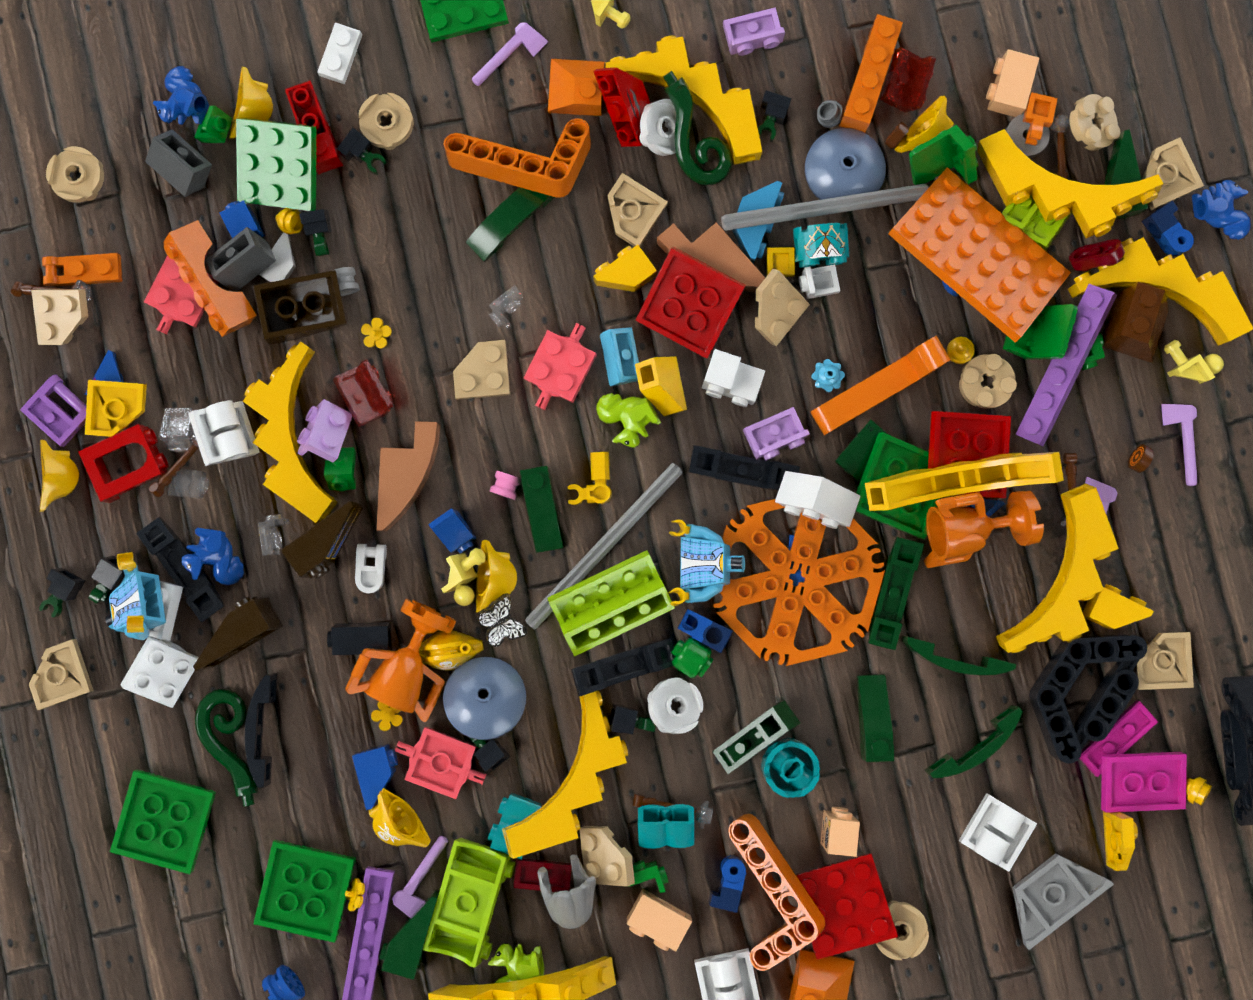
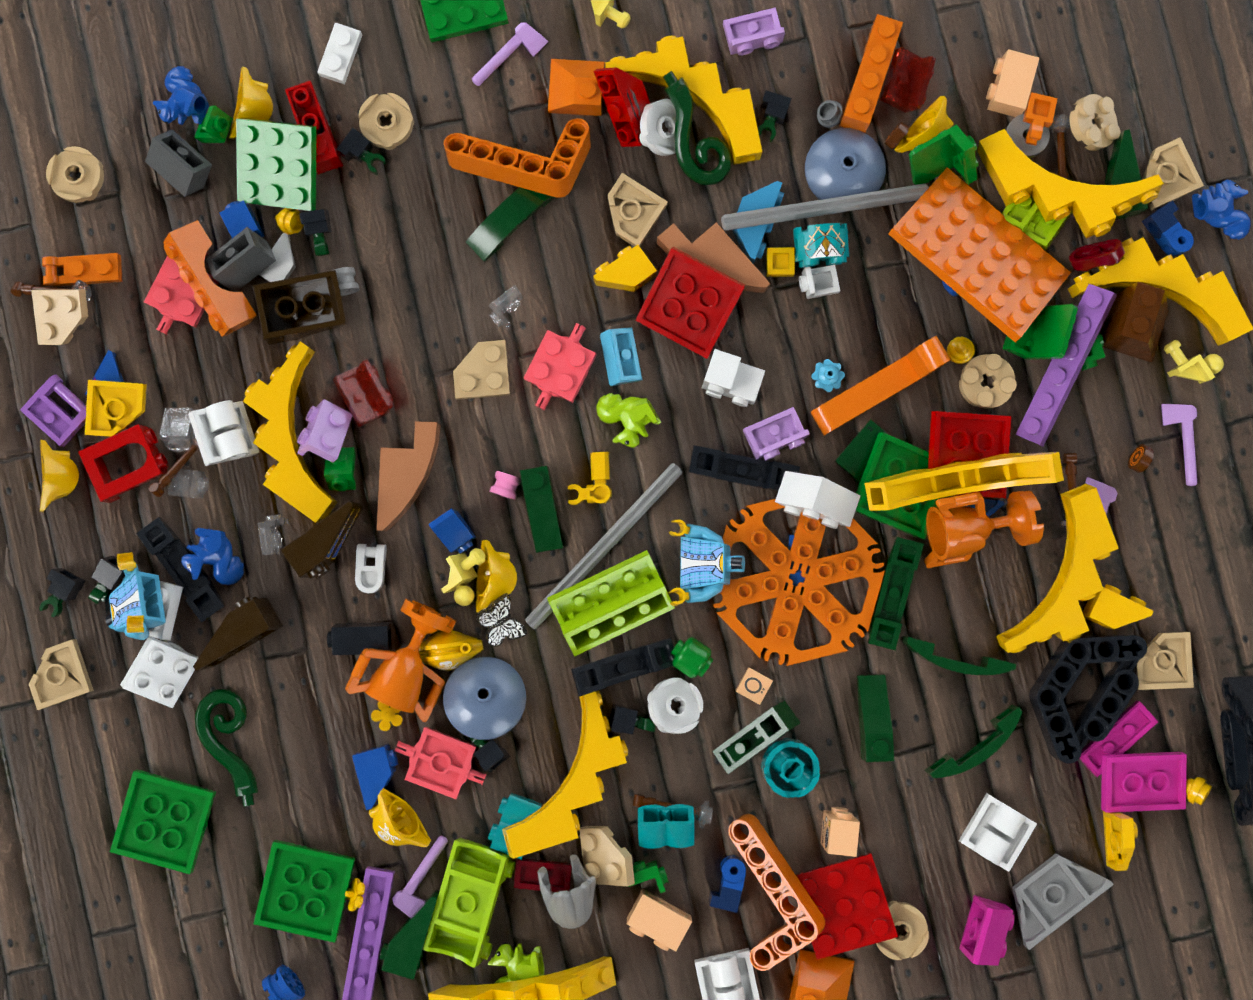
(259, 765): black slope -> none
(376, 333): yellow plant -> none
(661, 384): yellow slope -> none
(705, 630): leg -> none
(754, 685): none -> light nougat tile
(778, 307): tan plate -> none
(986, 931): none -> dark pink slope

